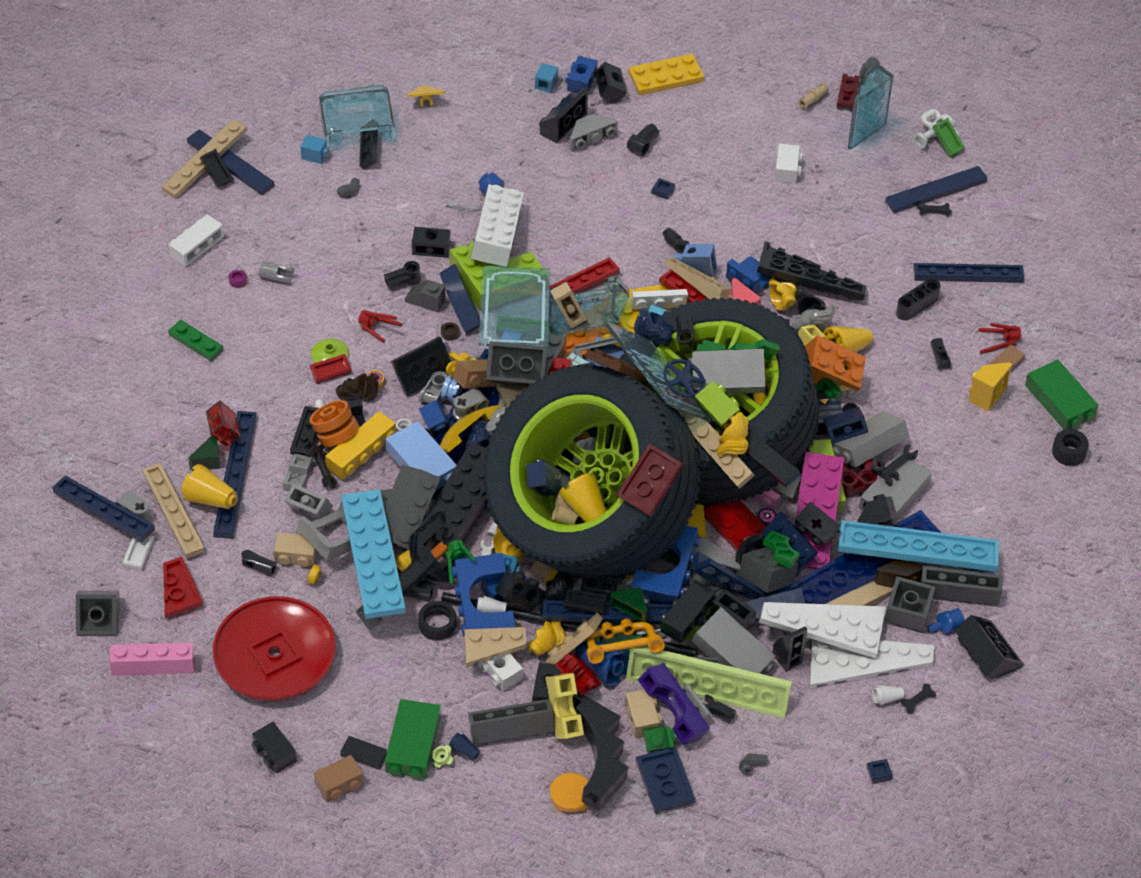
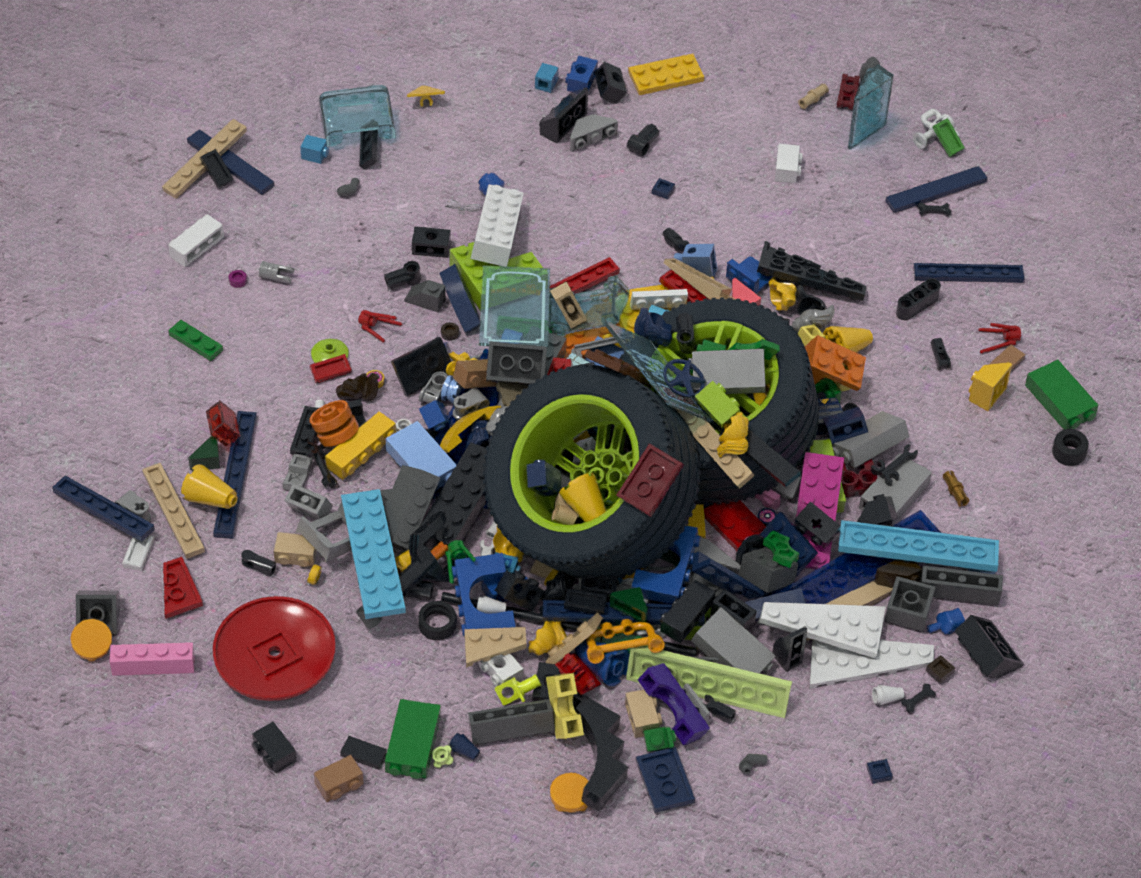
(91, 639): none -> light orange tile
(519, 688): none -> neon yellow bracket
(940, 669): none -> dark brown plate
(955, 488): none -> pearl gold pin

